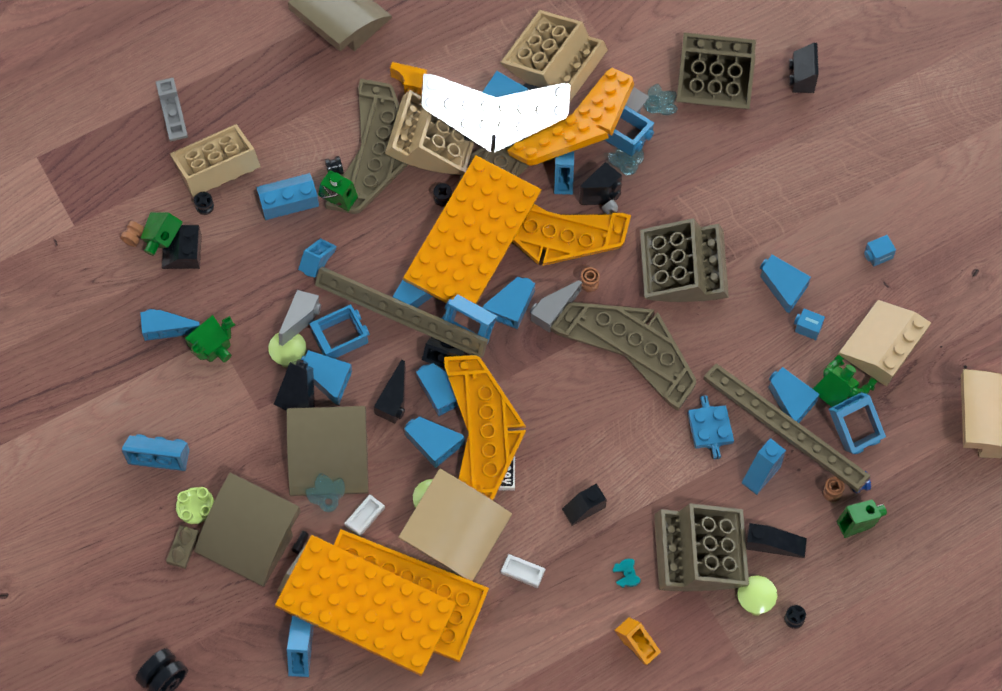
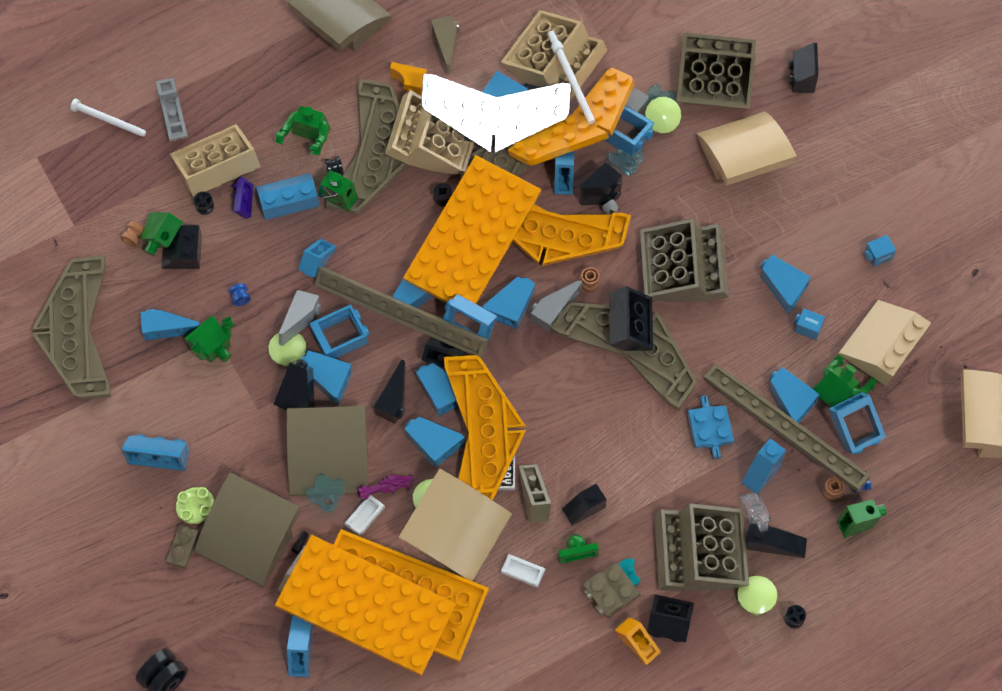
(67, 325): none -> dark tan wing
(76, 105): none -> white bar
(239, 294): none -> blue wheel
(243, 197): none -> dark purple plate
(306, 124): none -> green torso
(390, 483): none -> magenta piece
(445, 35): none -> dark tan slope
(534, 493): none -> dark tan slope
(558, 48): none -> white bar
(577, 550): none -> green tile
(611, 590): none -> dark tan plate
(631, 320): none -> black slope
(664, 114): none -> yellowish green dish
(670, 618): none -> black slope
(746, 148): none -> tan slope
(755, 510): none -> clear hinge

